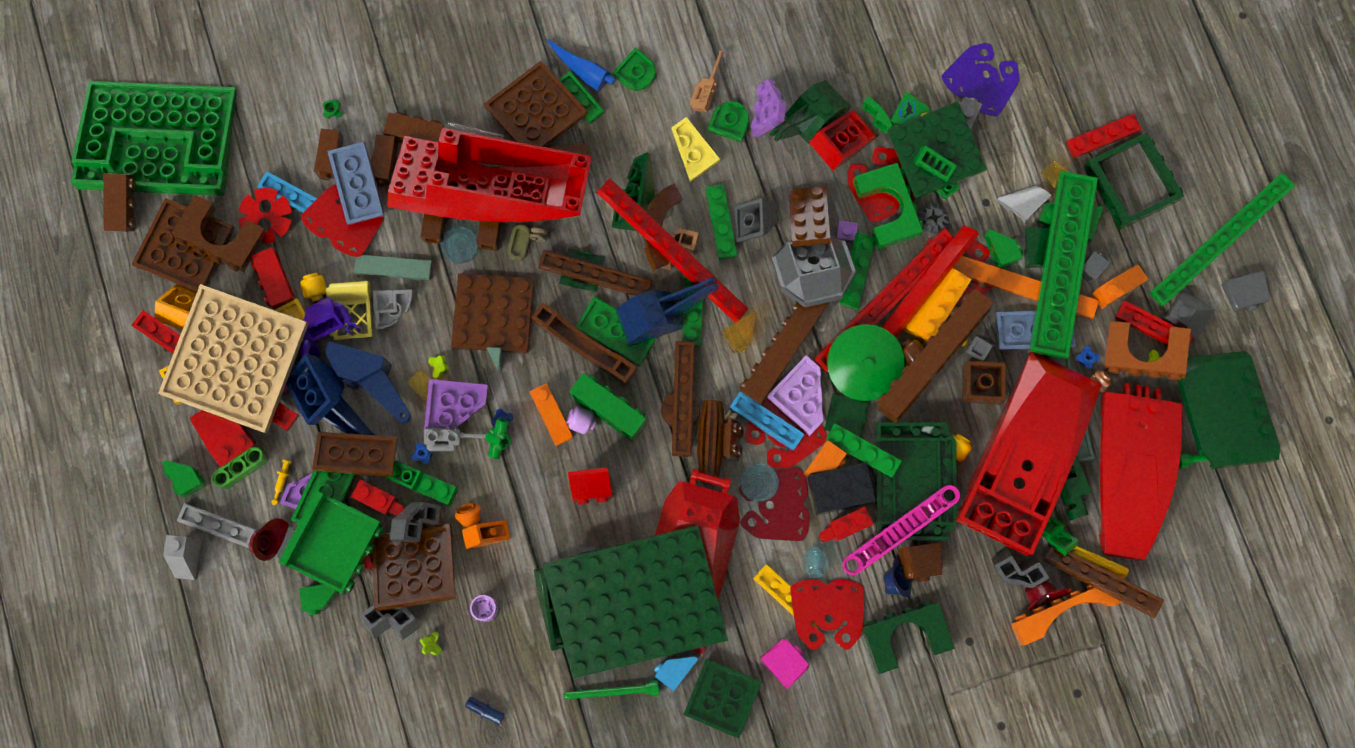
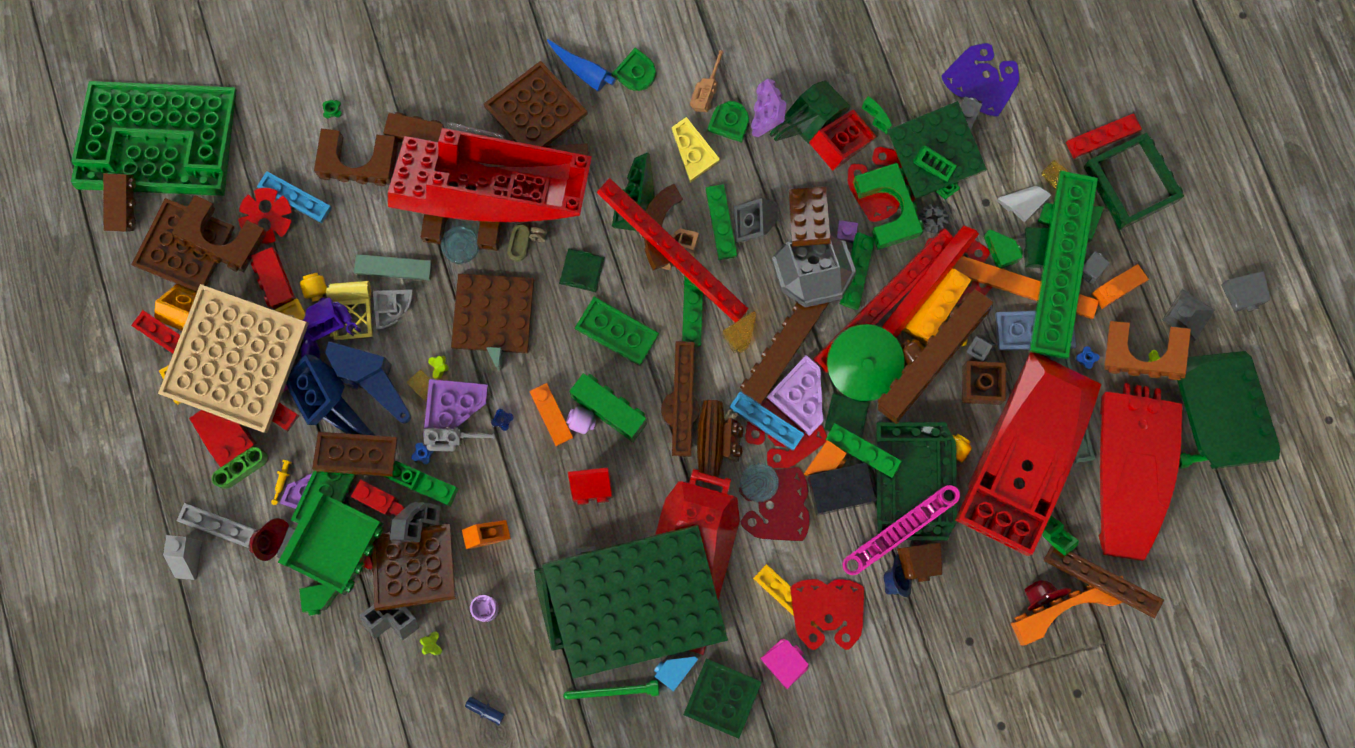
(185, 478): green slope -> none
(331, 218): red piece -> none
(356, 183): sand blue plate -> none
(468, 514): orange cone -> none
(498, 438): green axle -> none
(566, 333): reddish brown arch -> none
(583, 97): green tile -> none
(593, 273): reddish brown tile -> none
(656, 313): dark blue slope -> none
(815, 562): clear light blue head -> none
(846, 526): red brick -> none
(879, 634): dark green arch -> none
(908, 109): green torso -> none
(1028, 573): dark grey brick -> none
(1074, 490): dark green plate -> none
(1103, 378): nougat plate -> none
(1106, 564): yellow axle -> none
(1145, 322): red plate -> none
(1221, 239): green plate -> none

